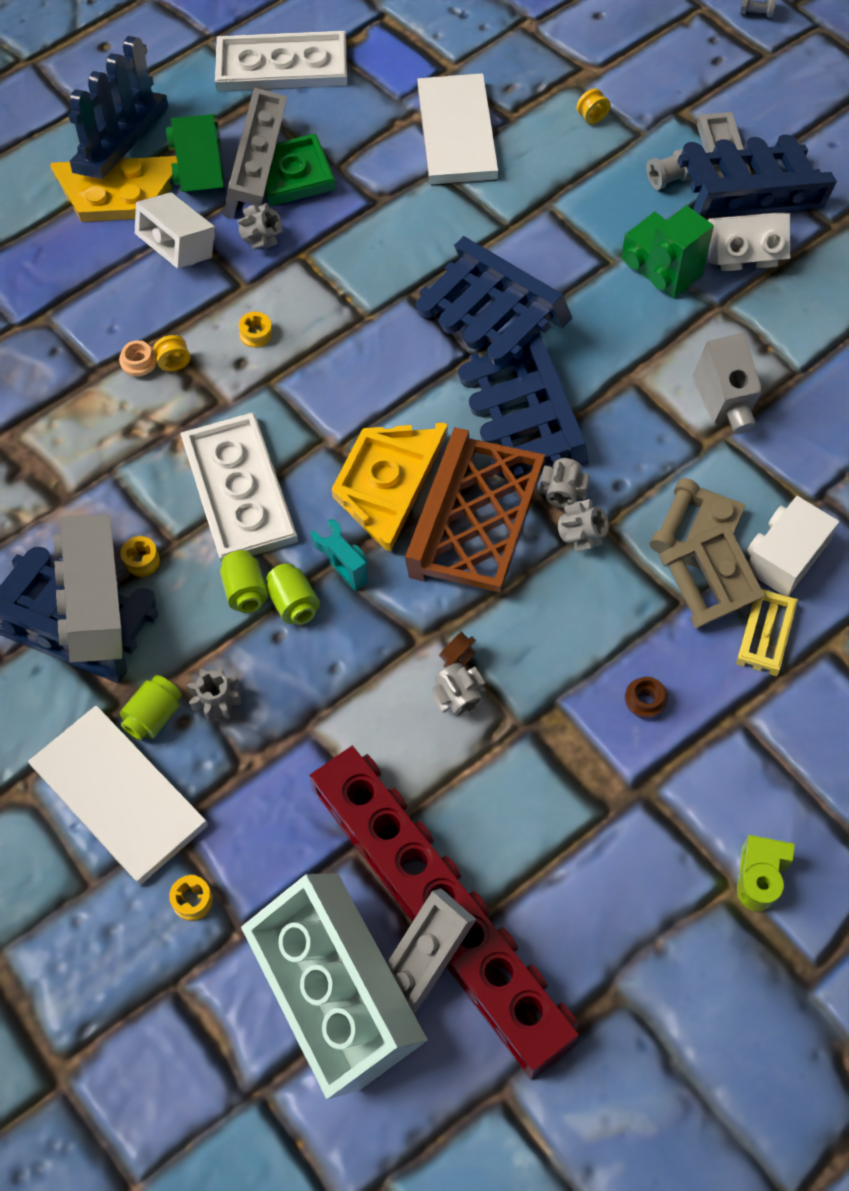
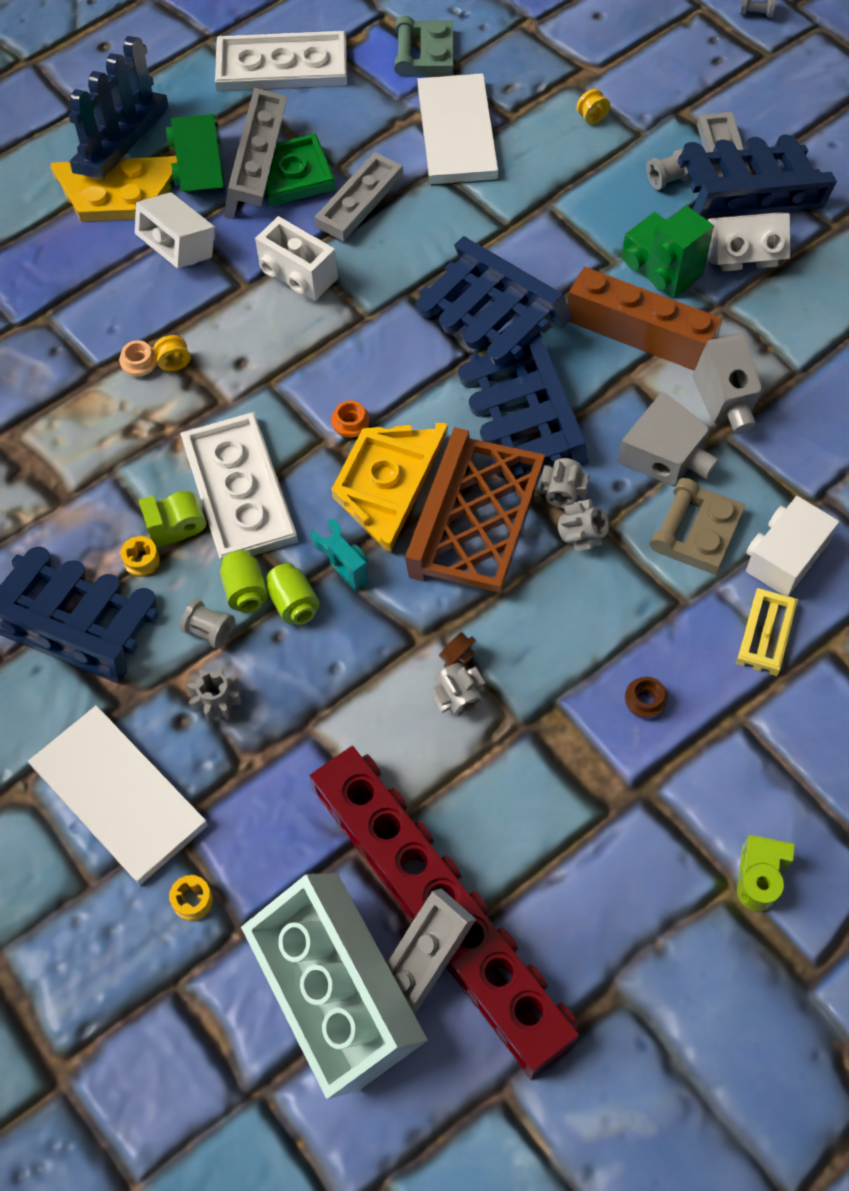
(90, 589): light grey brick -> none
(150, 708): lime brick -> none
(173, 517): none -> lime leg
(207, 623): none -> light grey bush
(249, 321): yellow bush -> none
(260, 226): light grey gear -> none
(296, 258): none -> white brick
(348, 411): none -> orange plate
(358, 196): none -> light grey plate
(435, 51): none -> sand green plate
(641, 318): none -> dark orange brick
(667, 443): none -> light grey torso
(723, 569): dark tan plate -> none

